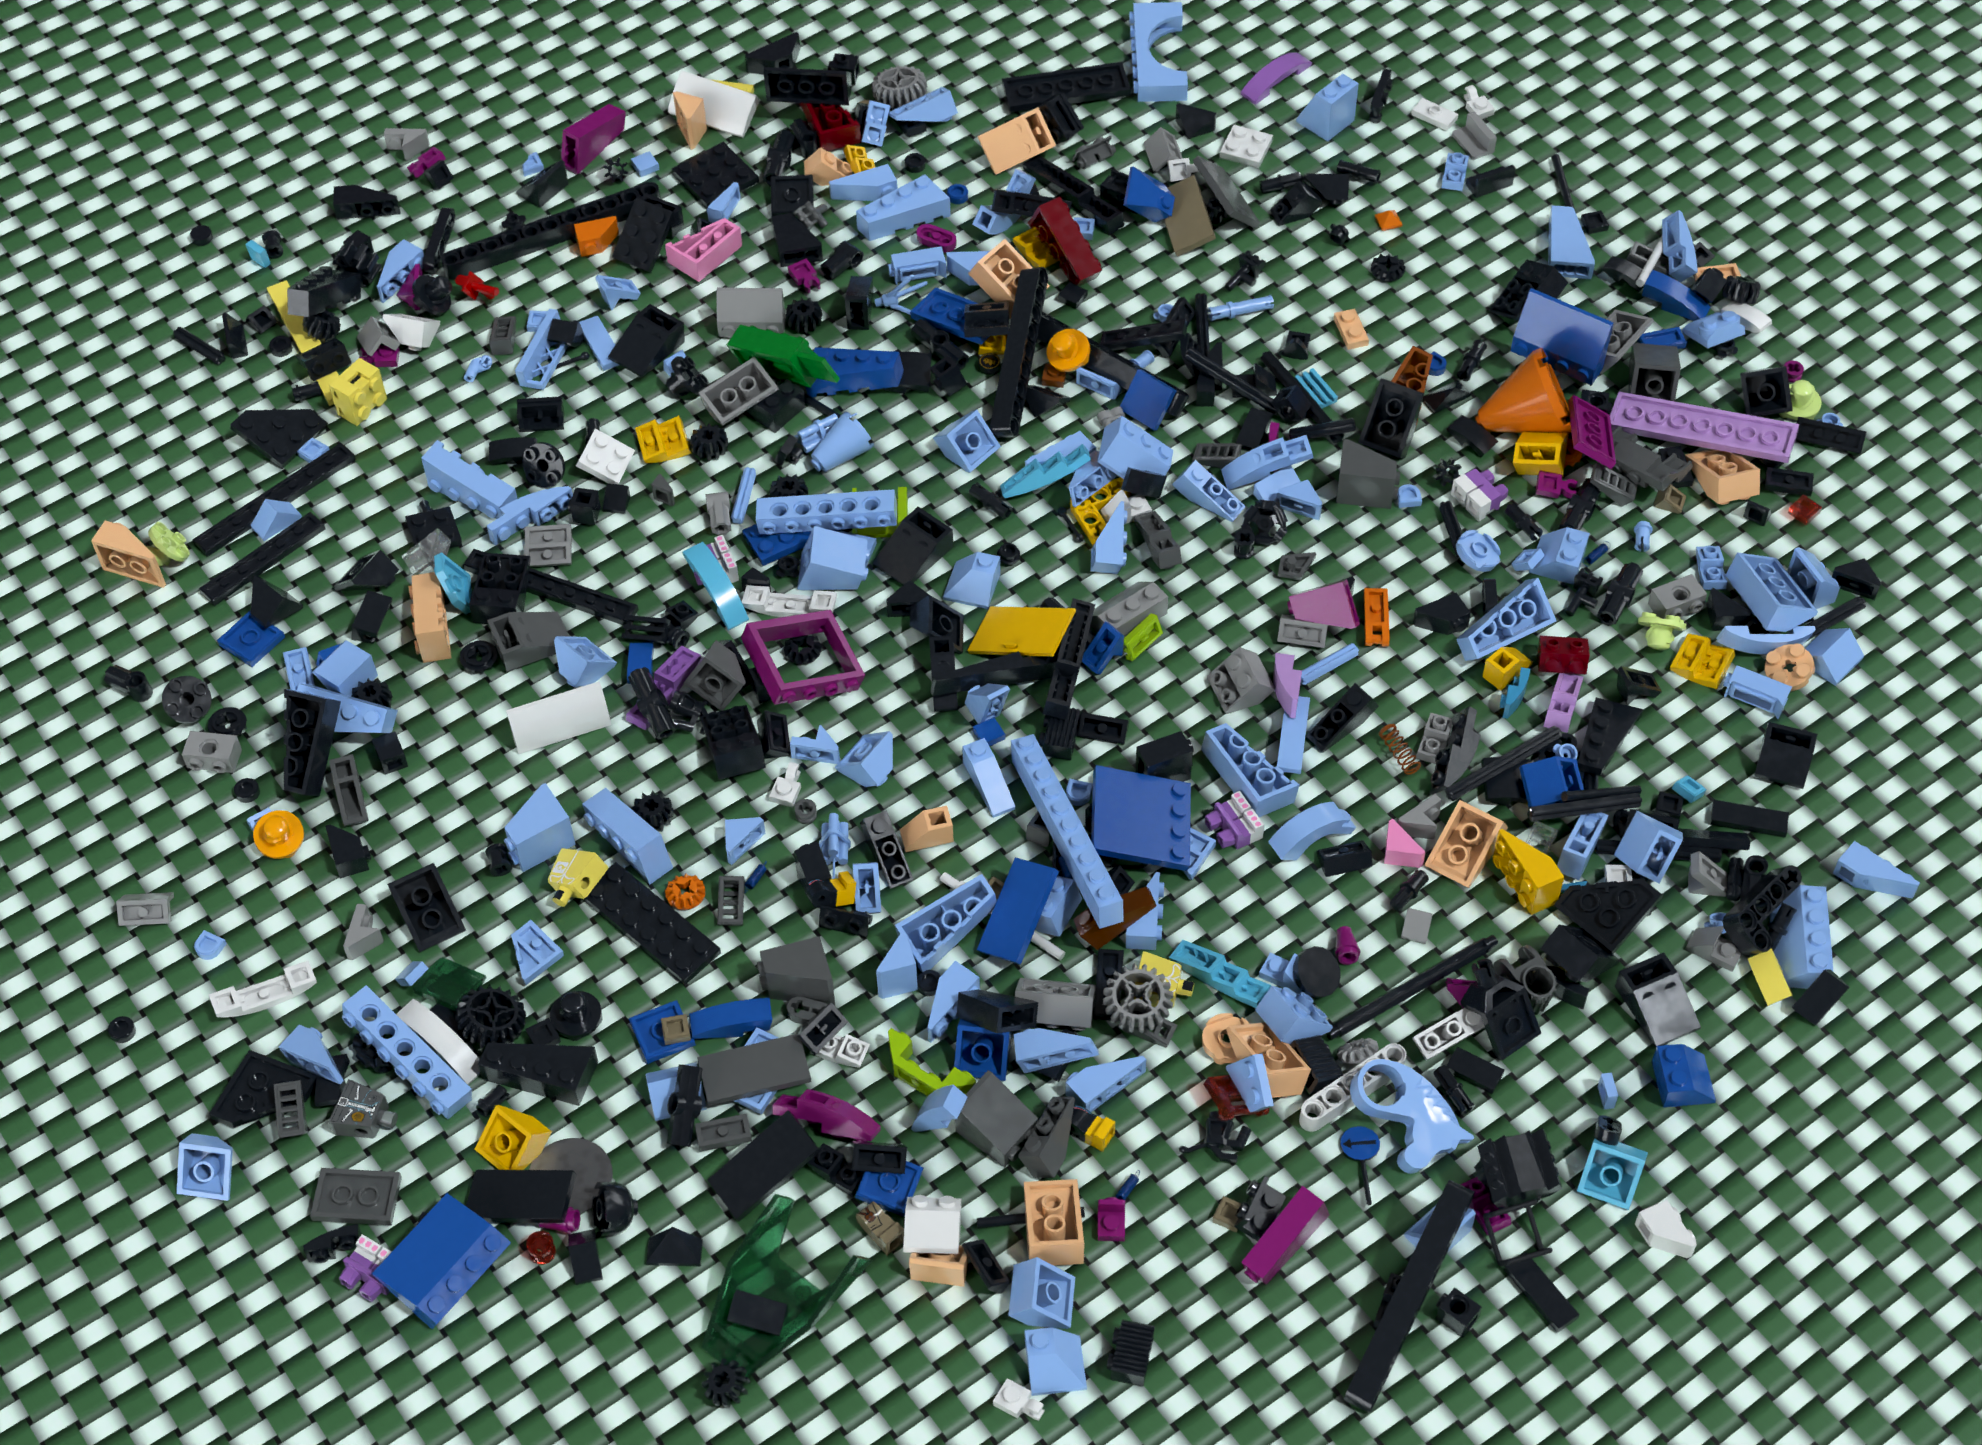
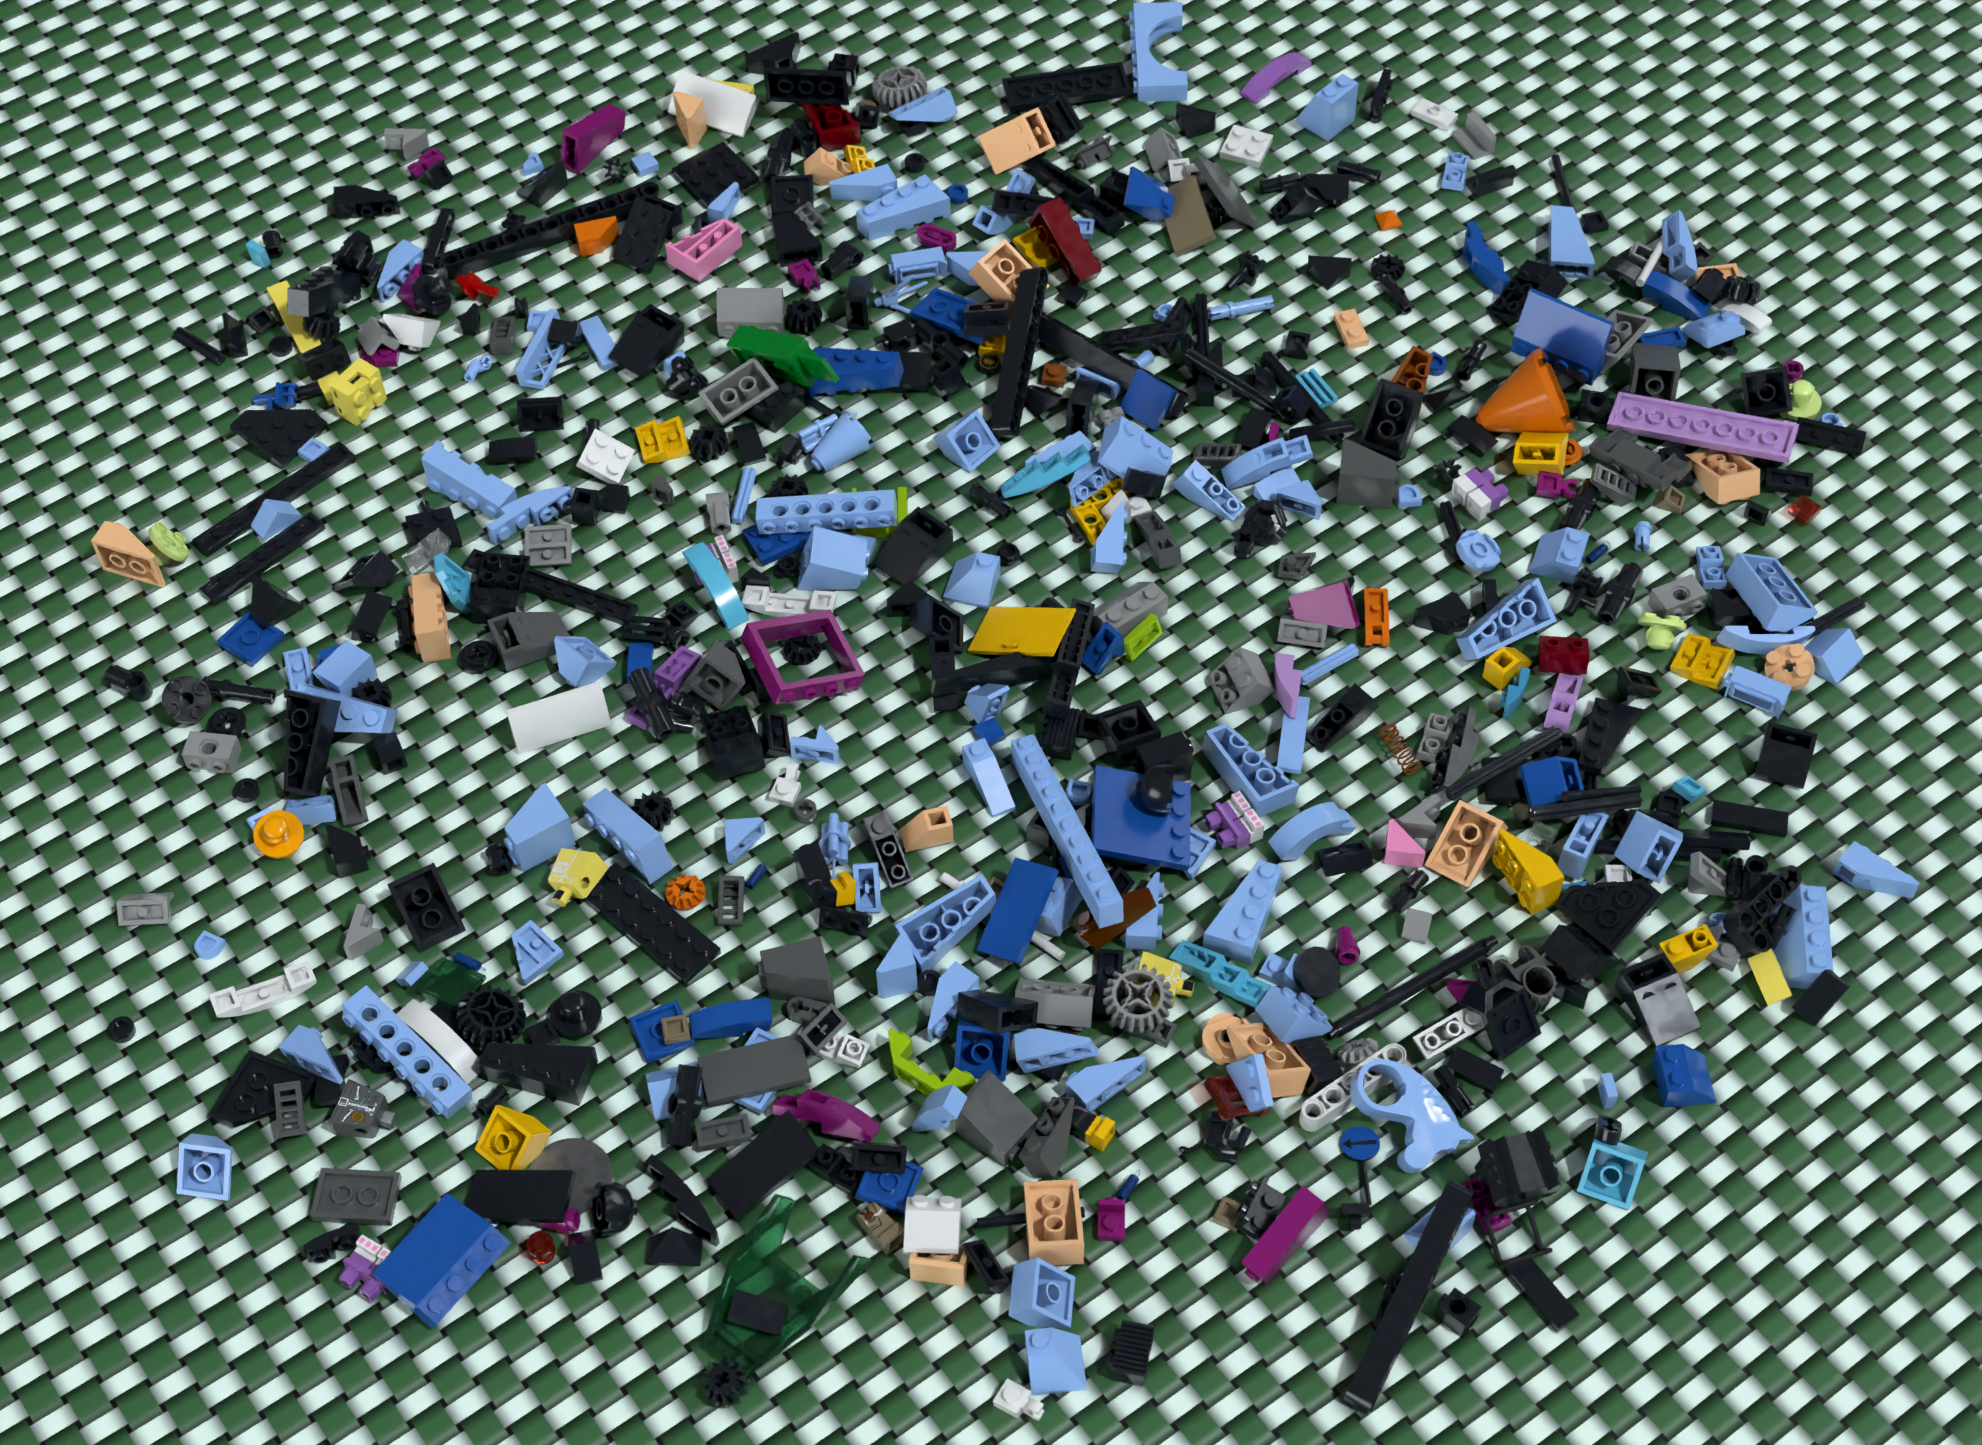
(201, 235): black tile -> none
(226, 690): none -> black pin
(283, 397): none -> blue arm
(313, 809): none -> light blue slope
(406, 639): none -> black bar
(468, 961): none -> blue piece
(471, 321): none -> black slope
(521, 307): none -> black bush
(543, 465): black plate -> none
(615, 288): light blue slope -> none
(685, 1203): none -> black slope
(749, 443): none -> black slope
(869, 759): light blue slope -> none
(875, 123): light blue slope -> none
(899, 337): none -> black brick
(1068, 350): light orange plate -> none
(1082, 406): none -> black slope
(1125, 729): none -> black slope
(1156, 788): none -> black cylinder
(1244, 916): none -> light blue wedge
(1328, 270): none -> black slope
(1339, 234): black plate -> none
(1354, 1212): none -> black tile
(1397, 294): none -> black pin
(1478, 104): white plate -> none
(1484, 263): none -> blue slope
(1523, 521): black axle -> none
(1527, 559): light blue tile -> none
(1567, 749): light blue plate -> none
(1591, 431): magenta tile -> none
(1664, 1230): white slope -> none
(1689, 948): none -> yellow slope
(1813, 578): light blue slope -> none
(1857, 578): black slope -> none

